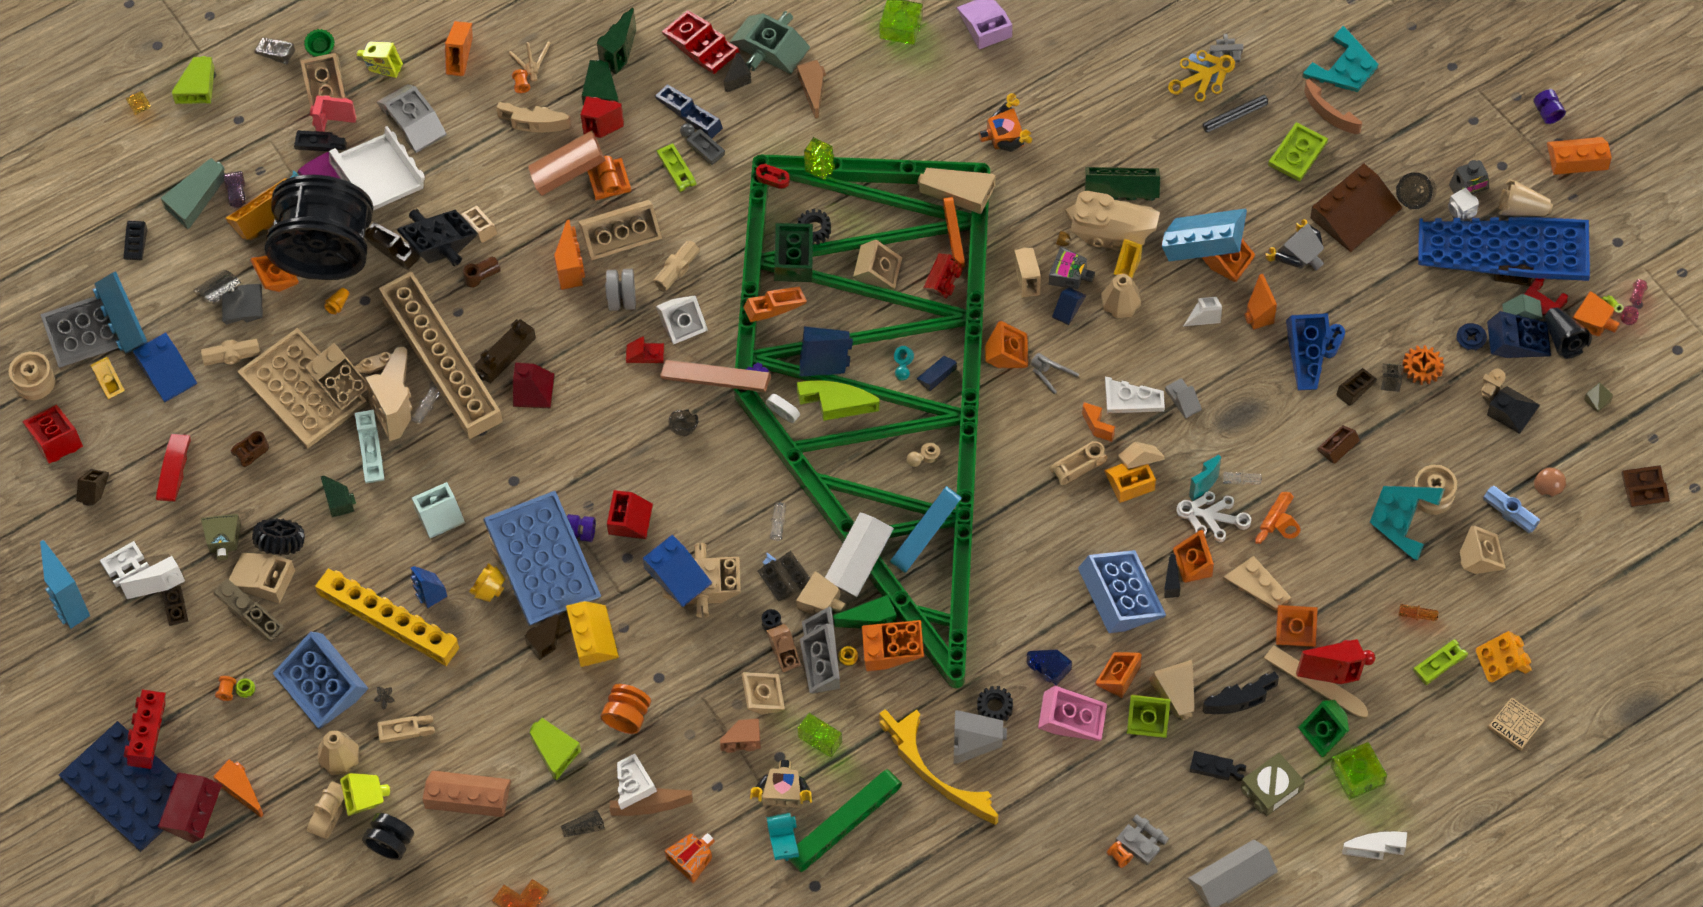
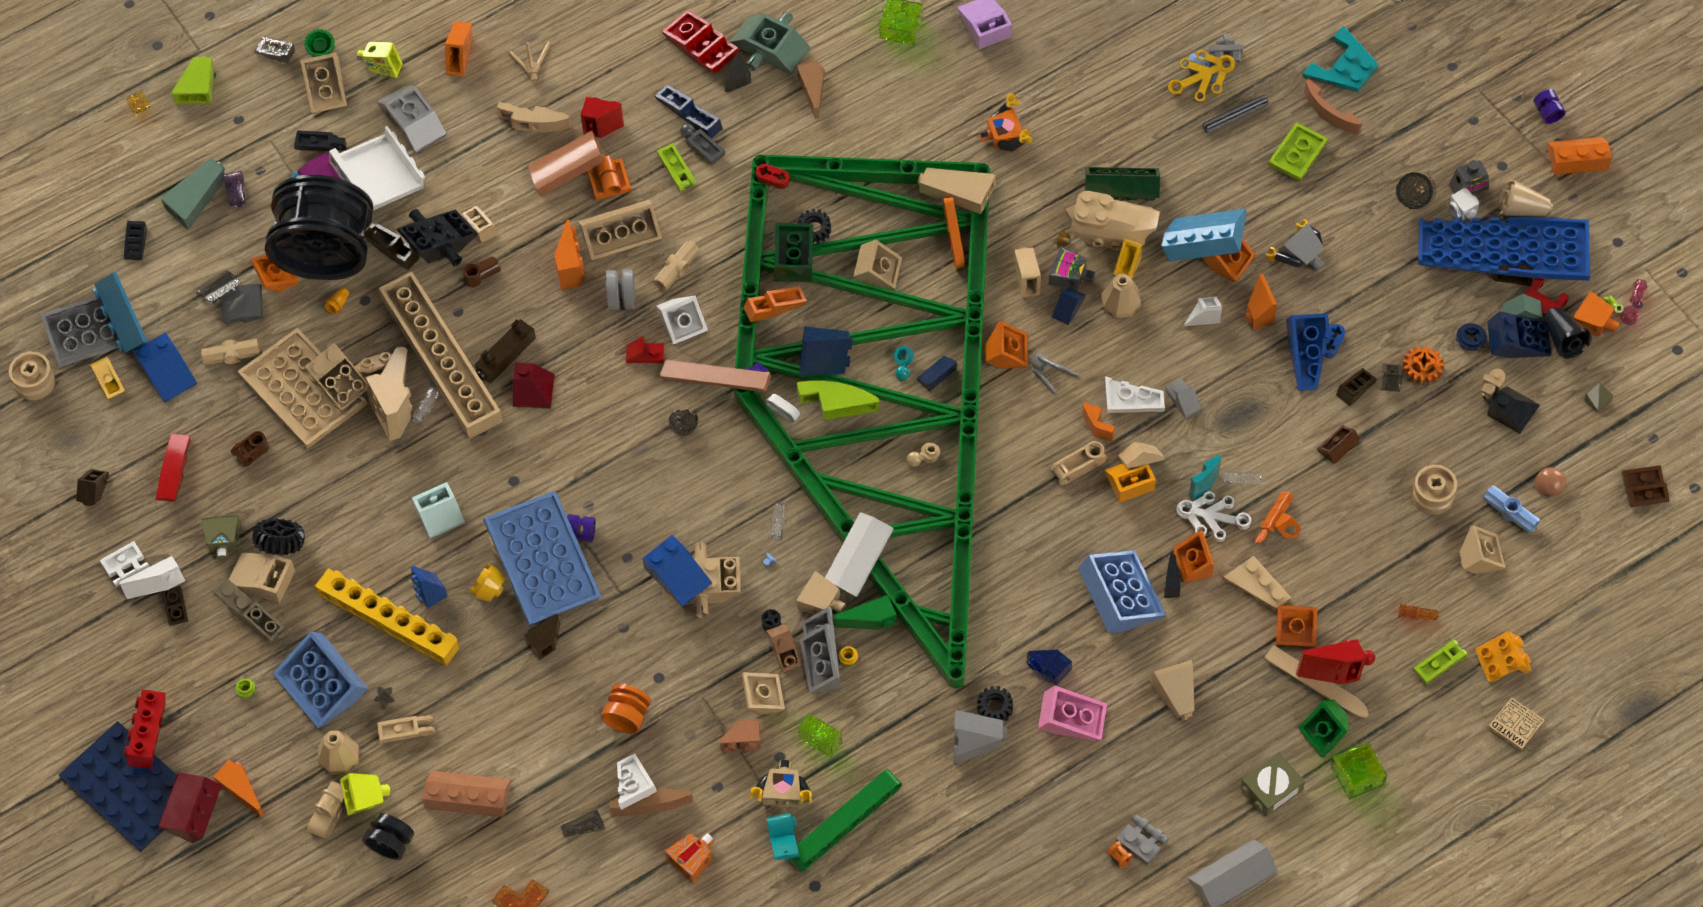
(53, 434): red slope -> none
(62, 589): dark azure slope -> none
(225, 688): orange bush -> none
(254, 215): light orange slope -> none
(331, 109): coral bracket -> none
(338, 497): clear green slope -> none
(369, 446): light aqua slope -> none
(521, 82): orange bush -> none
(554, 747): lime slope -> none
(591, 633): yellow slope -> none
(599, 82): dark green slope -> none
(617, 42): dark green slope -> none
(629, 515): red slope -> none
(784, 576): clear smoke slope -> none
(819, 158): clear neon green brick -> none
(892, 644): orange slope -> none
(904, 737): yellow slope -> none
(925, 529): dark azure beam -> none
(943, 275): red slope -> none
(1119, 672): orange slope -> none
(1148, 716): lime slope -> none
(1215, 766): black plate -> none
(1234, 699): black slope -> none
(1355, 208): reddish brown slope -> none
(1376, 844): white slope -> none
(1396, 510): teal wing -> none

